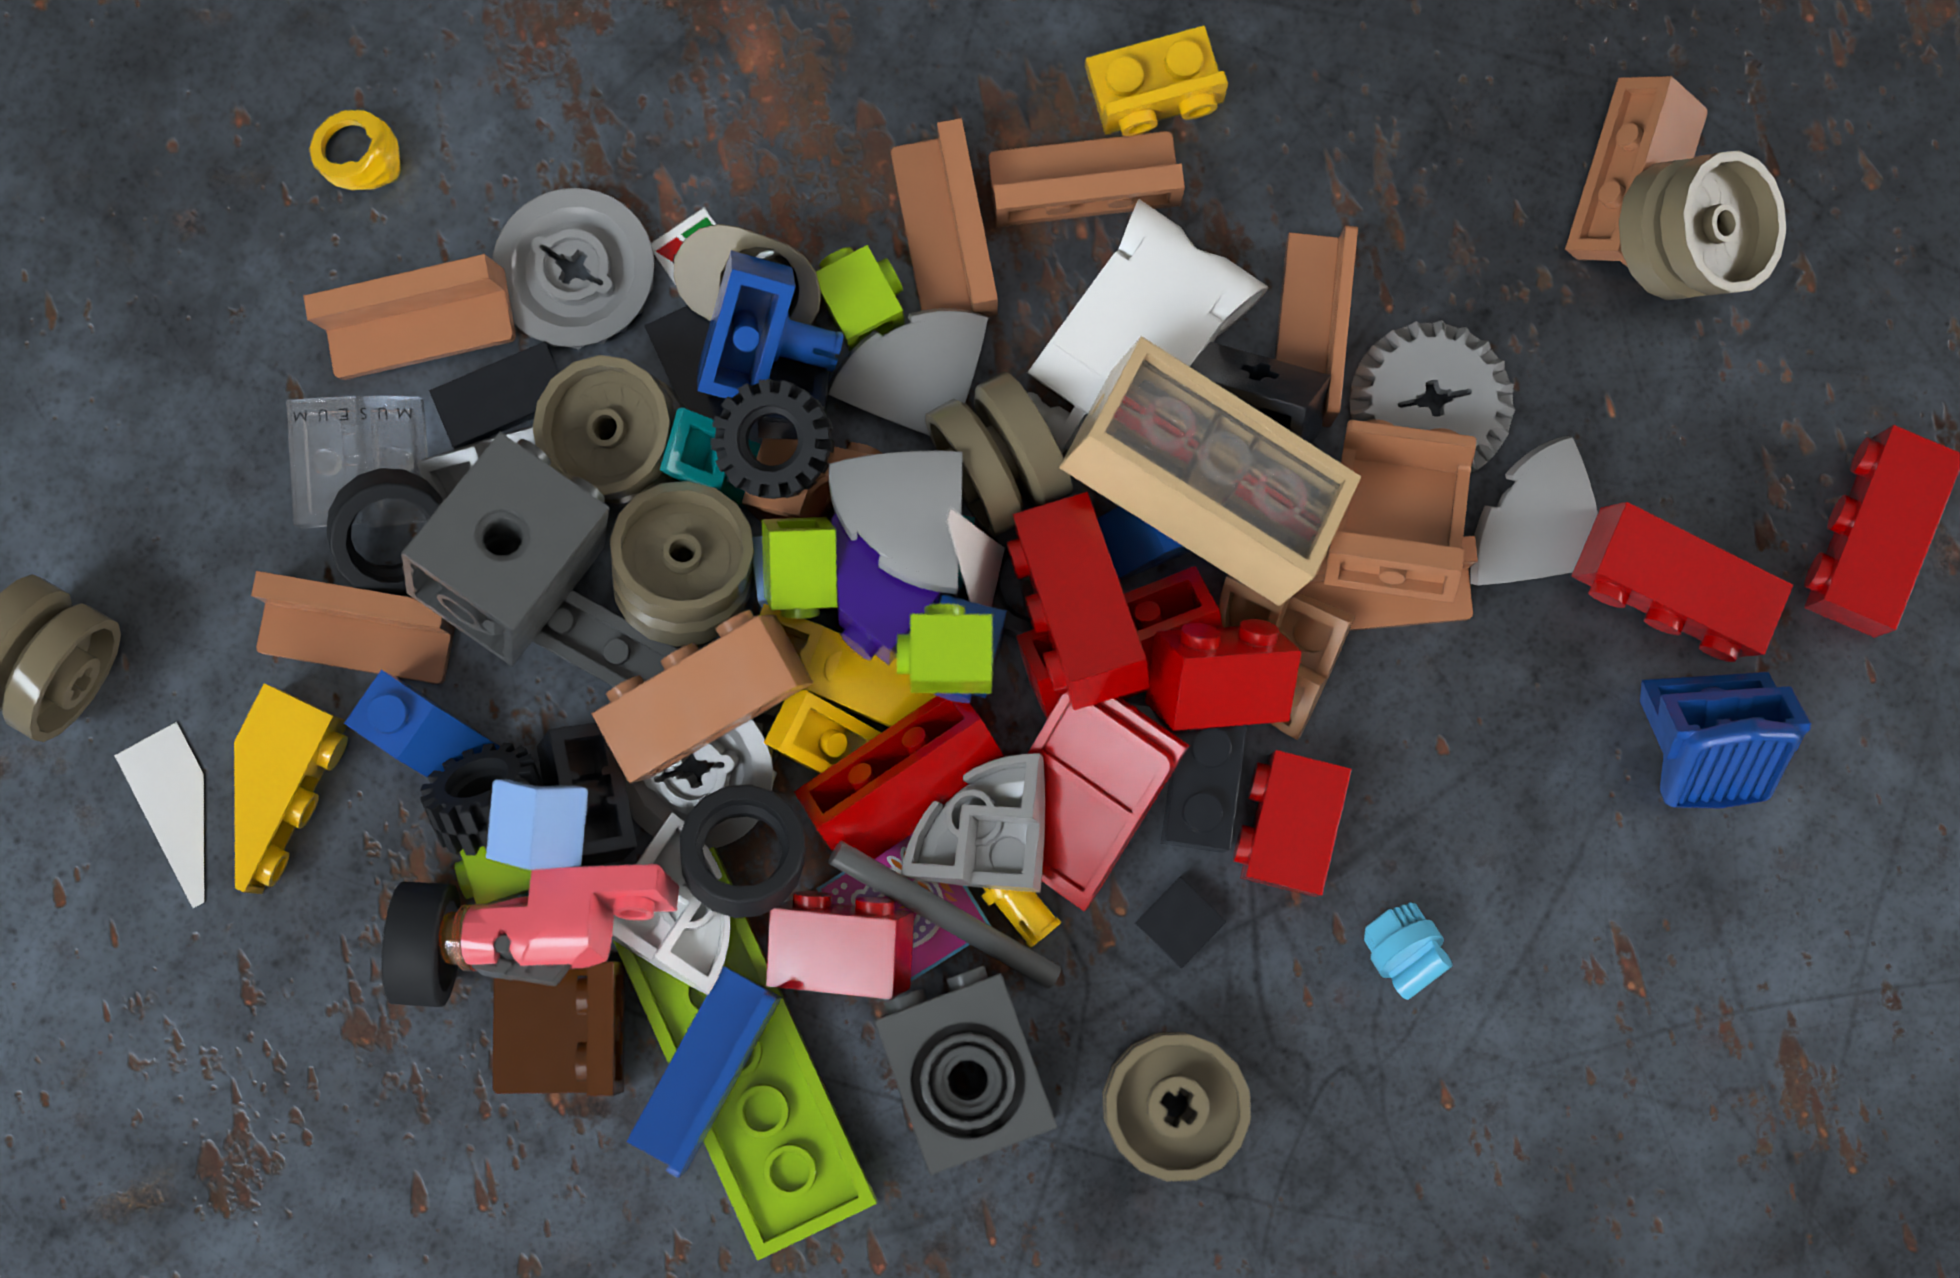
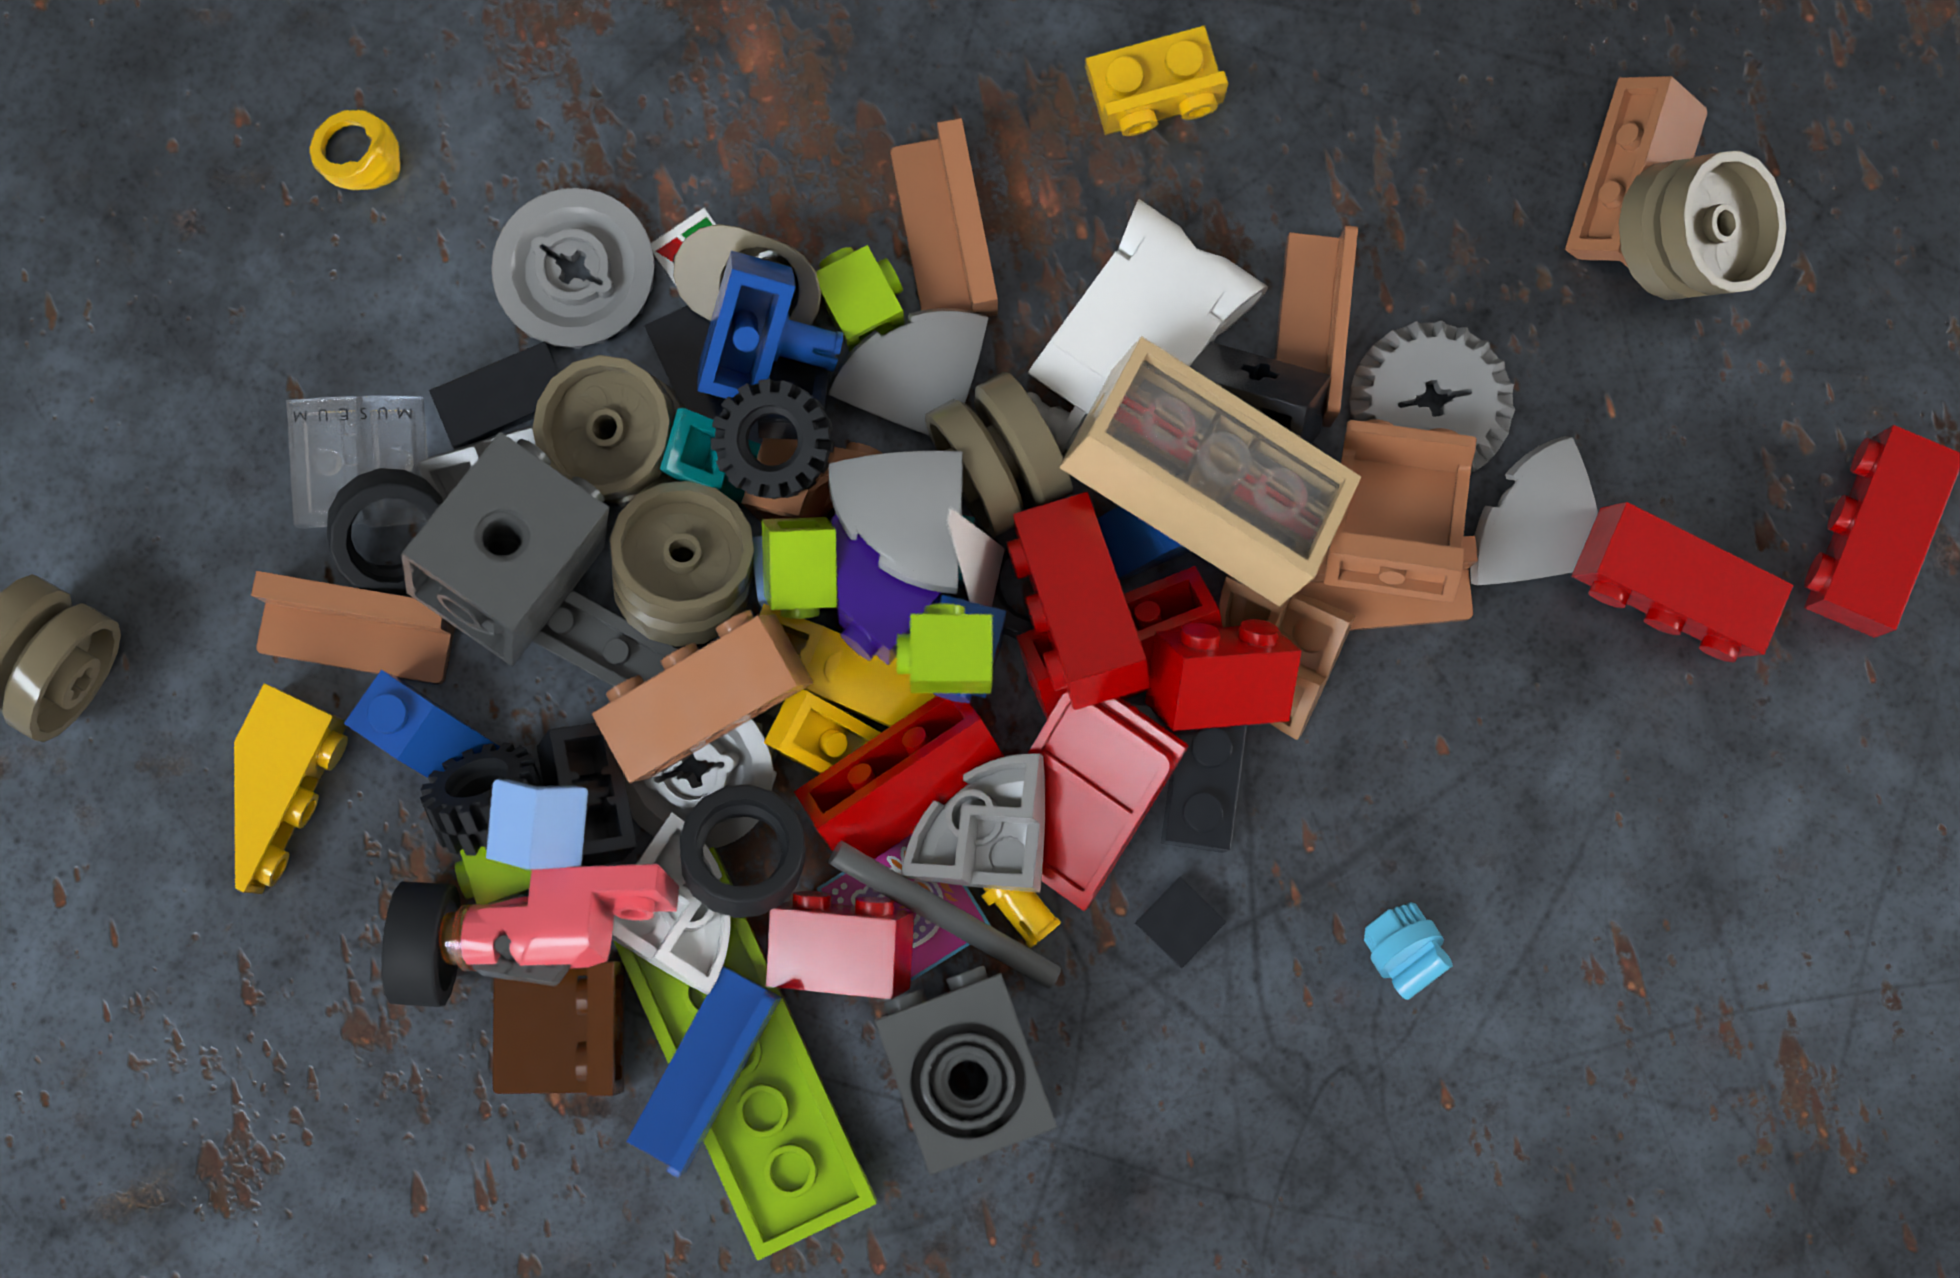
(172, 798): white sticker -> none
(414, 316): nougat panel -> none
(1085, 178): nougat panel -> none
(1214, 1113): dark tan wheel -> none
(1292, 822): red brick -> none
(1723, 737): blue piece -> none

